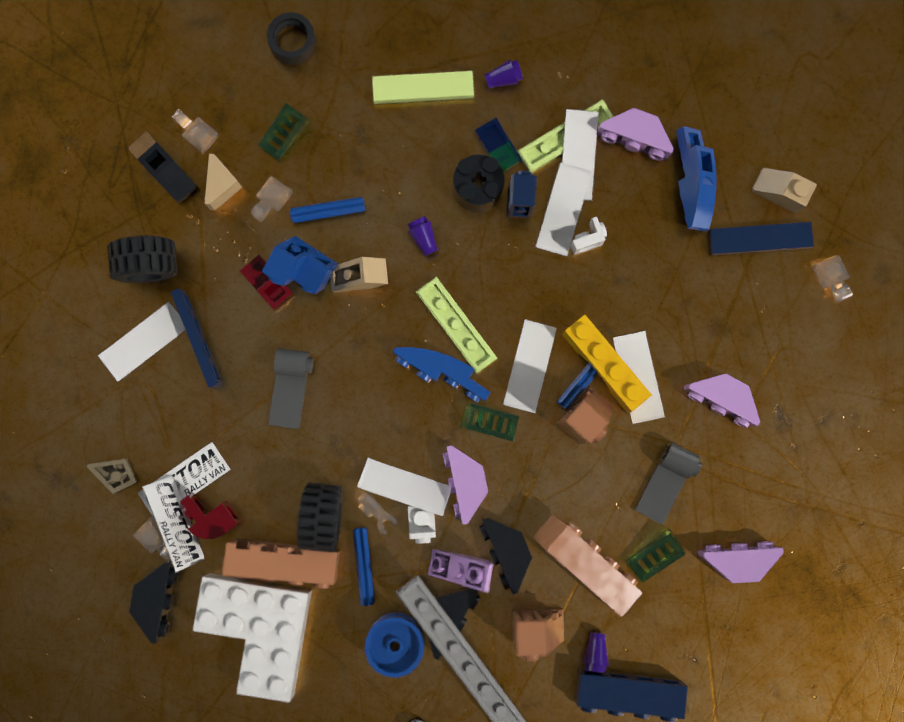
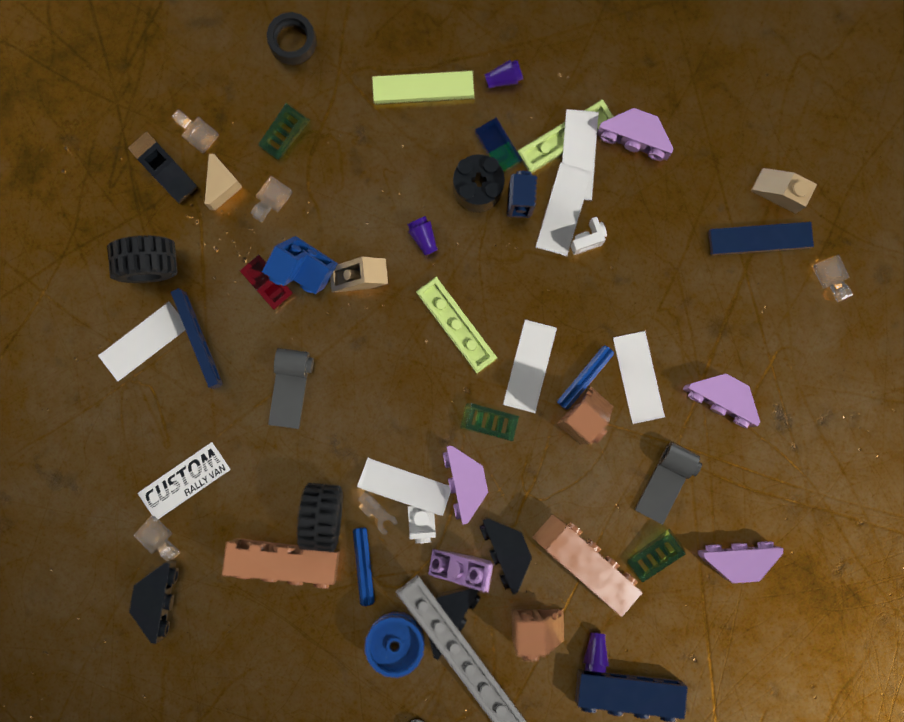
(114, 474): dark tan piece -> none
(173, 523): white sticker -> none
(209, 524): dark red brick -> none
(270, 621): white piece -> none
(327, 209): blue axle -> none
(433, 364): blue slope -> none
(616, 374): yellow arch -> none
(699, 184): blue slope -> none

